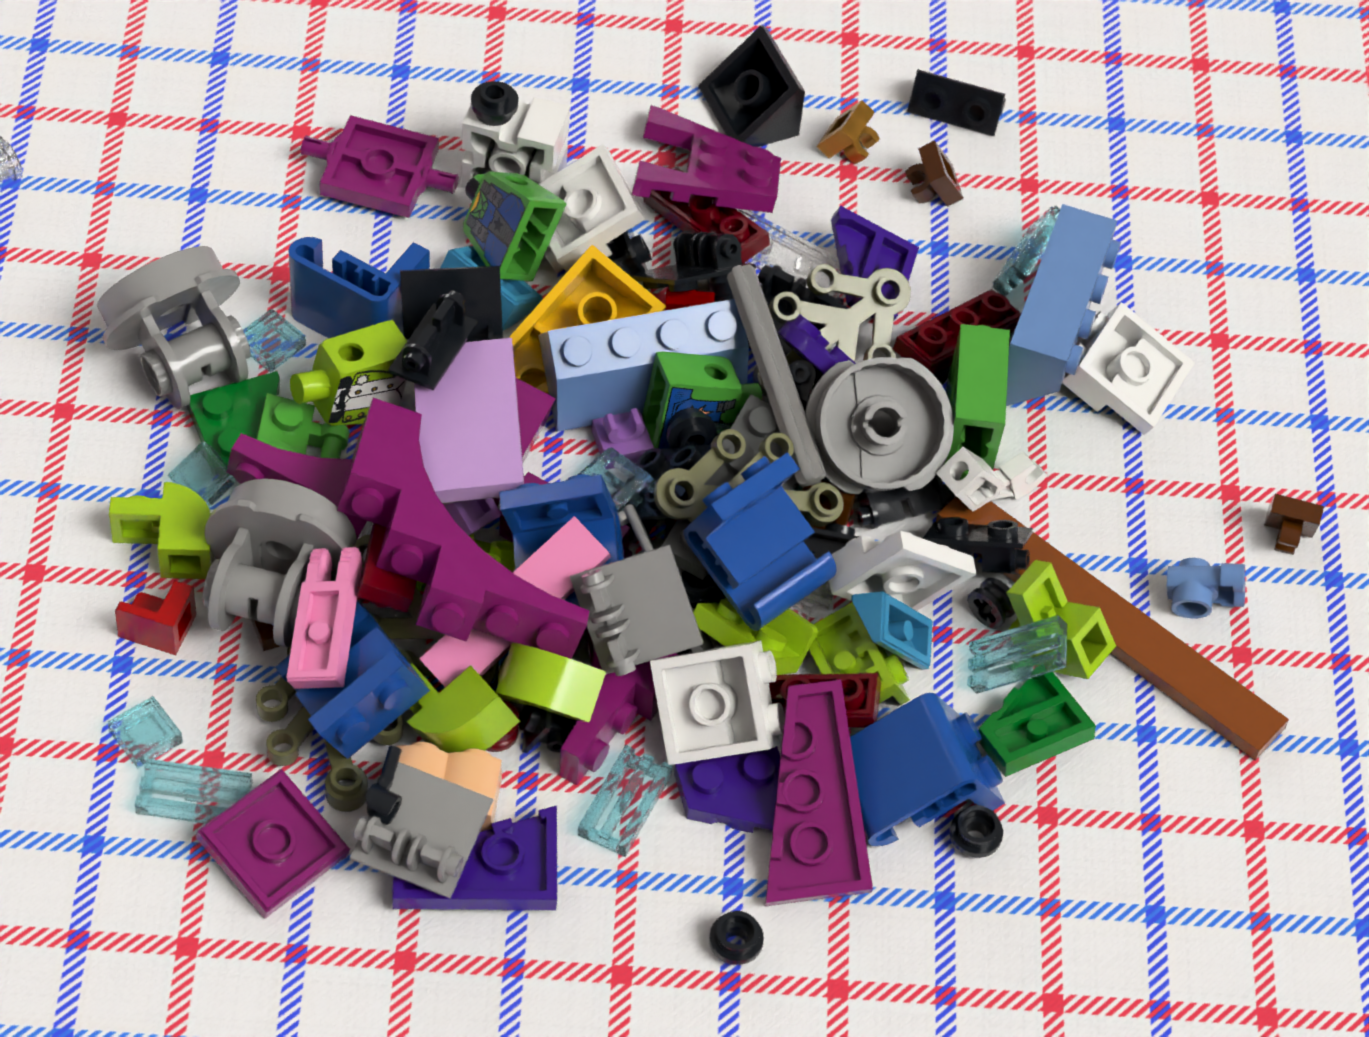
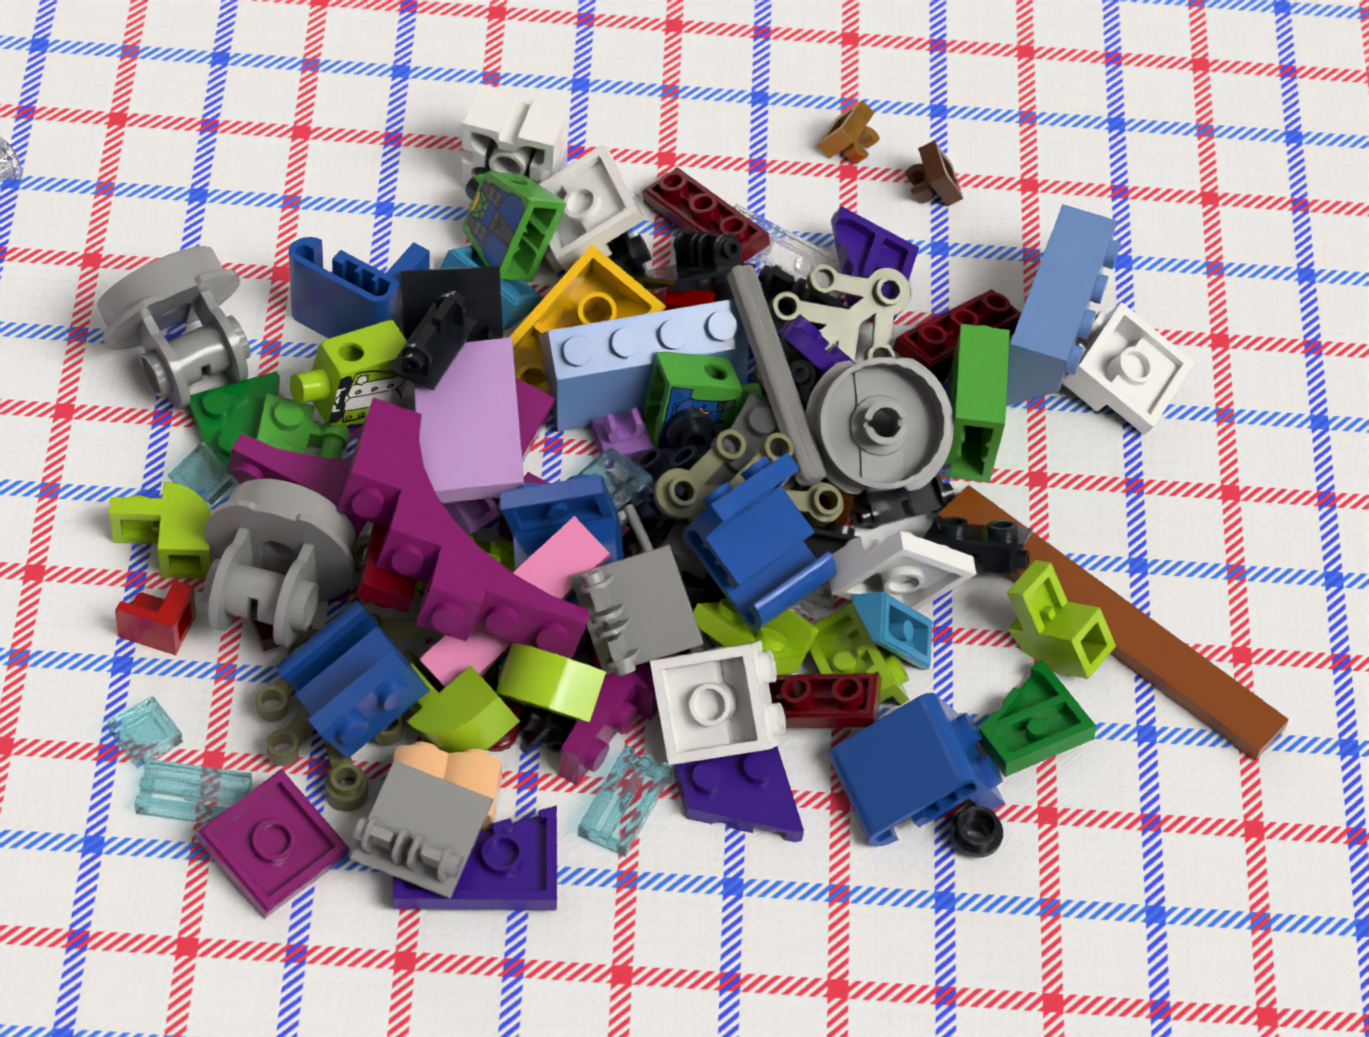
(273, 340): clear light blue tile -> none
(325, 621): bright pink hinge -> none
(379, 166): magenta plate -> none
(379, 799): black hand -> none
(494, 102): black plate -> none
(716, 166): magenta wing -> none
(741, 925): black plate -> none
(756, 92): black slope -> none
(818, 814): magenta wing -> none
(956, 102): black hinge -> none
(982, 484): white piece -> none
(991, 603): black bush -> none
(1018, 646): clear light blue tile -> none
(1026, 252): clear light blue tile -> none
(1197, 585): medium blue plate -> none
(1292, 519): reddish brown tile -> none

